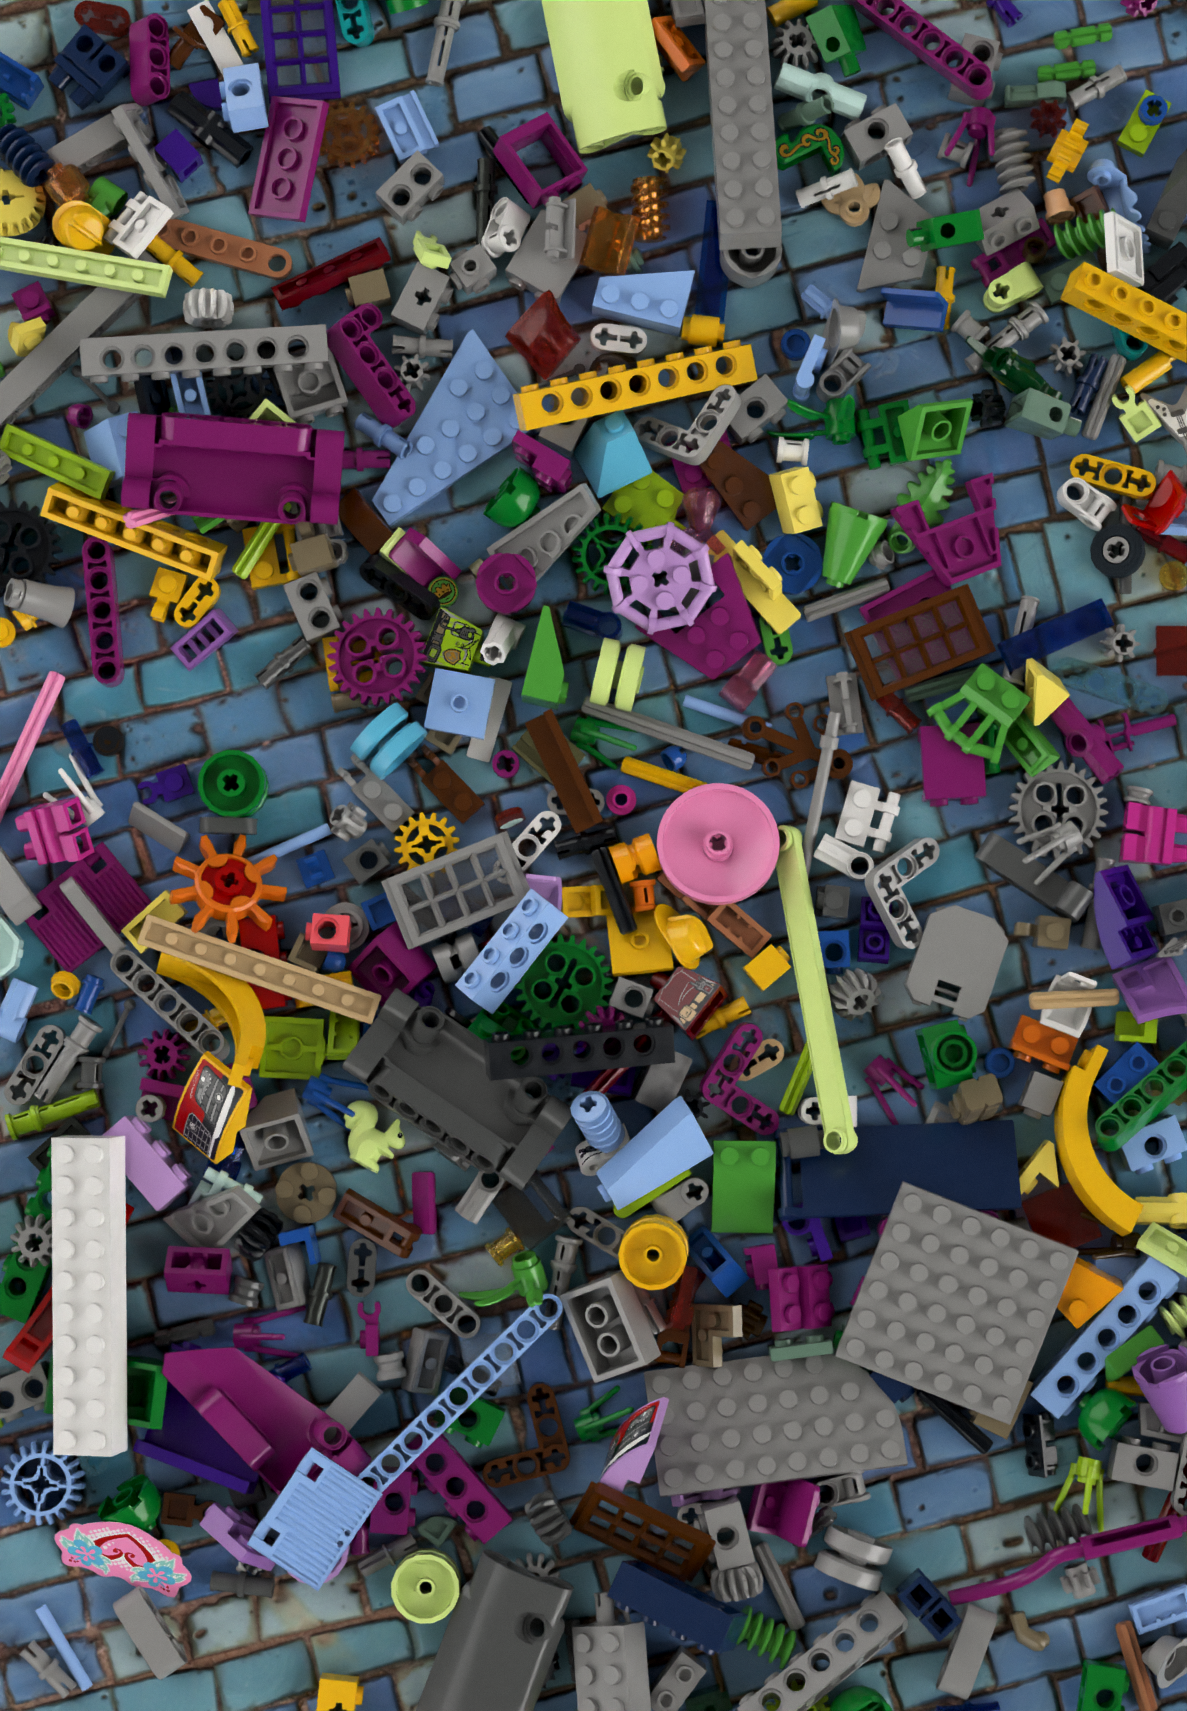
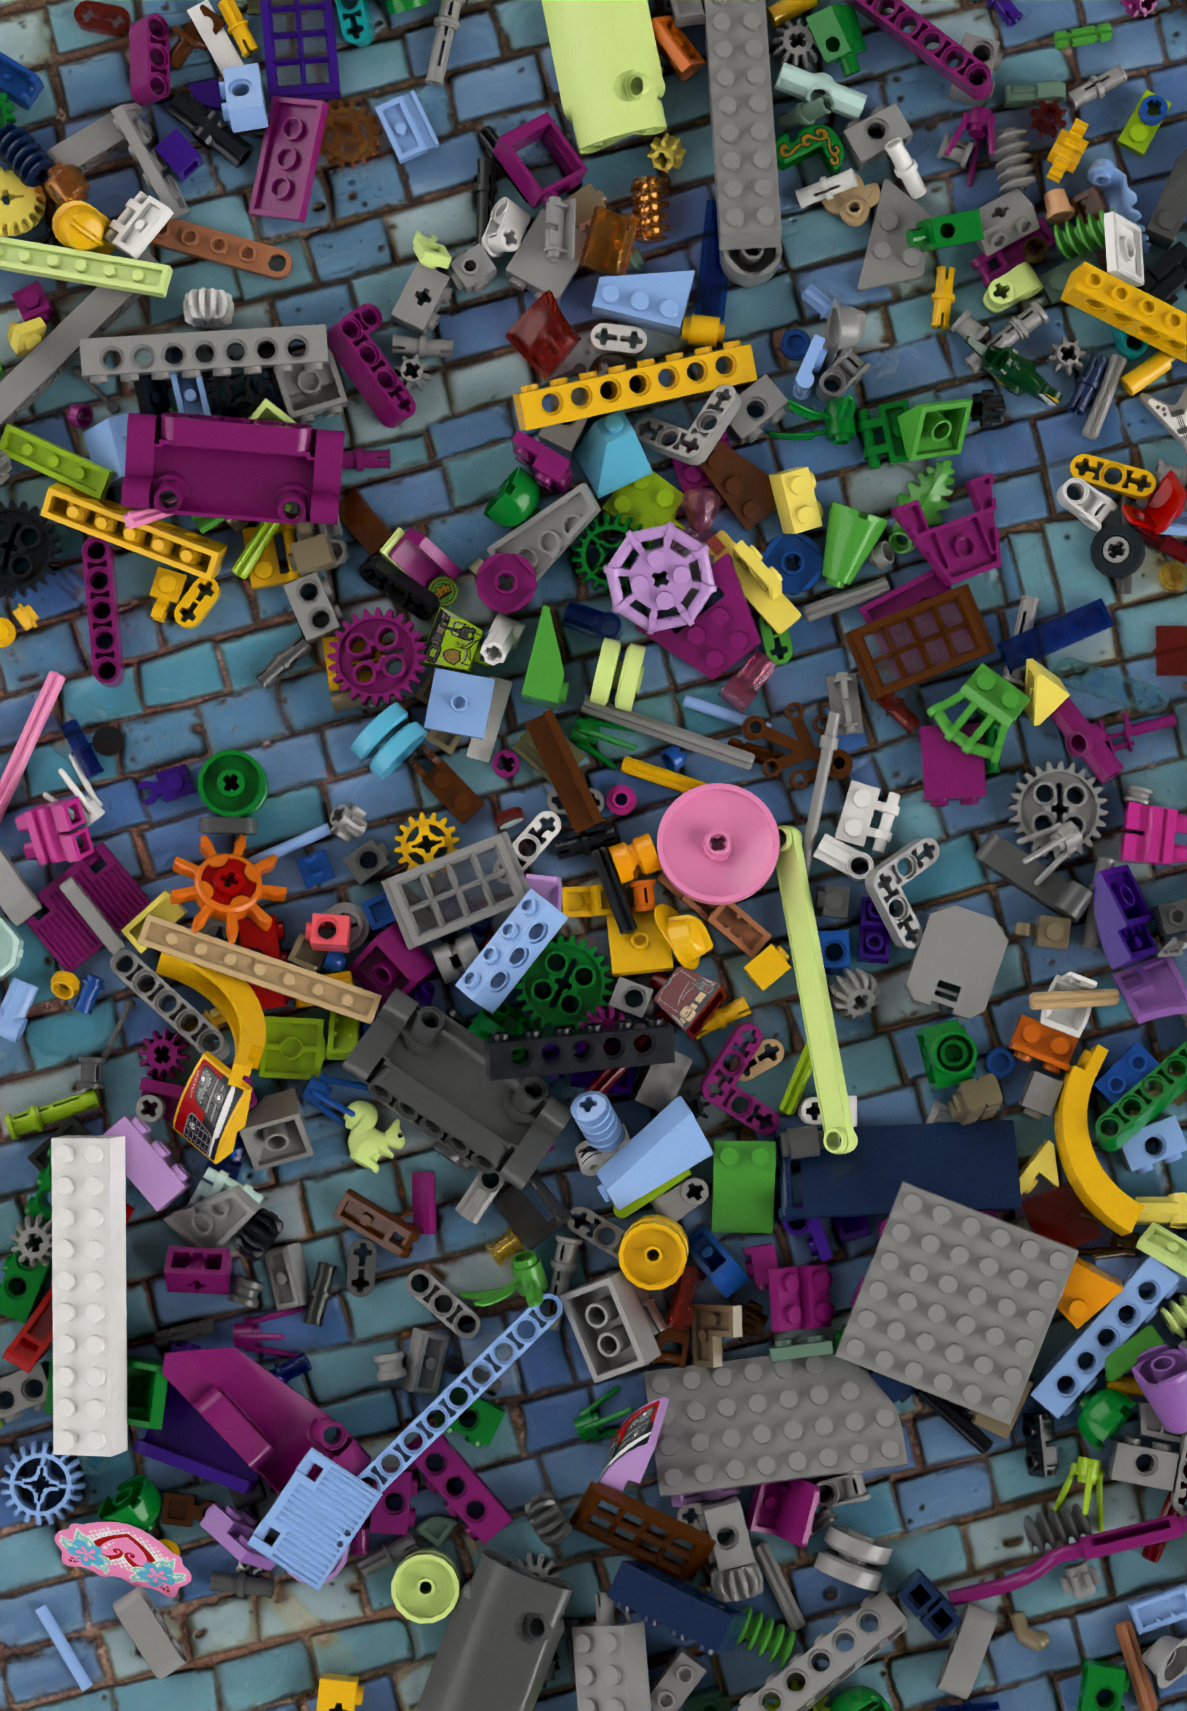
(29, 1088): light grey beam -> none
(41, 600): light grey plant -> none
(48, 1669): light grey pin -> none
(75, 1046): light grey pin -> none
(90, 65): dark blue hips -> none
(106, 197): bright green piece -> none
(158, 827): light grey slope -> none
(175, 259): yellow pin -> none
(207, 622): medium lavender slope -> none
(300, 1209): dark tan plate -> none
(305, 1234): blue panel -> none
(331, 273): dark red plate -> none
(352, 1403): light grey slope -> none
(369, 288): dark tan brick -> none
(371, 1335): magenta plate -> none
(378, 796): light grey hinge -> none
(383, 435): medium blue pin -> none
(404, 183): light grey brick -> none
(457, 432): light blue wing -> none
(545, 1442): reddish brown beam -> none
(792, 451): white bush -> none
(881, 1071): magenta plant -> none
(914, 309): blue panel -> none
(938, 685): sand green axle -> none
(1030, 746): bright green slope -> none
(1041, 415): sand green torso -> none
(1066, 71): bright green axle -> none
(1120, 634): light grey gear -> none
(1130, 1031): lime panel -> none
(1137, 418): yellowish green plate -> none

